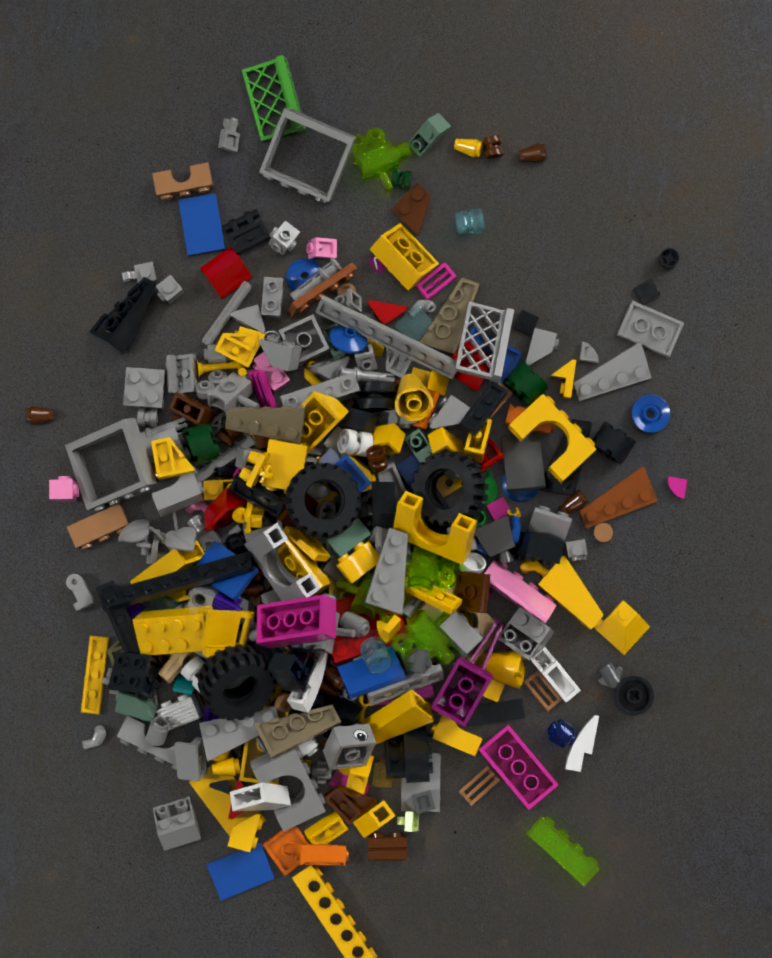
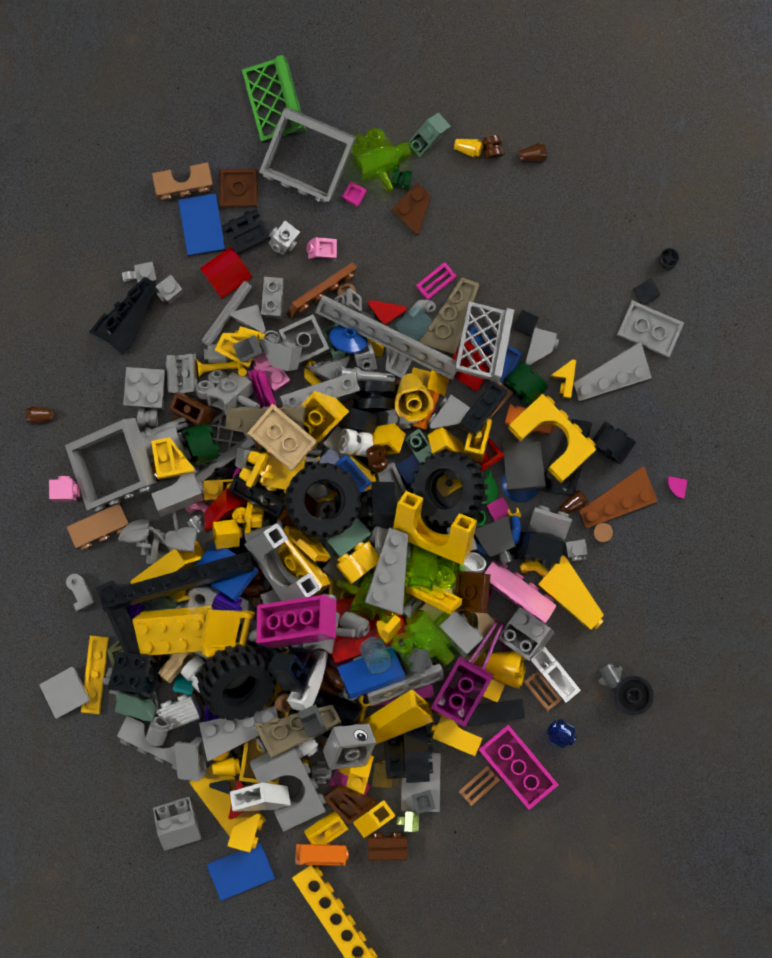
(64, 692): none -> light grey tile
(97, 739): light grey arm -> none
(226, 534): none -> yellow brick
(227, 435): reddish brown wheel -> none
(228, 137): light grey plate -> none
(238, 188): none -> reddish brown tile
(247, 348): none -> dark grey panel
(282, 437): none -> tan tile
(283, 848): orange tile -> none
(299, 267): blue dish -> none
(312, 721): none -> dark grey panel
(321, 275): light grey pin -> none
(354, 194): none -> dark pink tile
(376, 264): magenta sticker -> none
(404, 256): yellow slope -> none
(469, 221): clear light blue wheel -> none
(562, 850): clear neon green brick -> none
(583, 744): white slope -> none
(588, 353): light grey tile -> none
(623, 627): yellow slope -> none
(657, 406): blue dish -> none

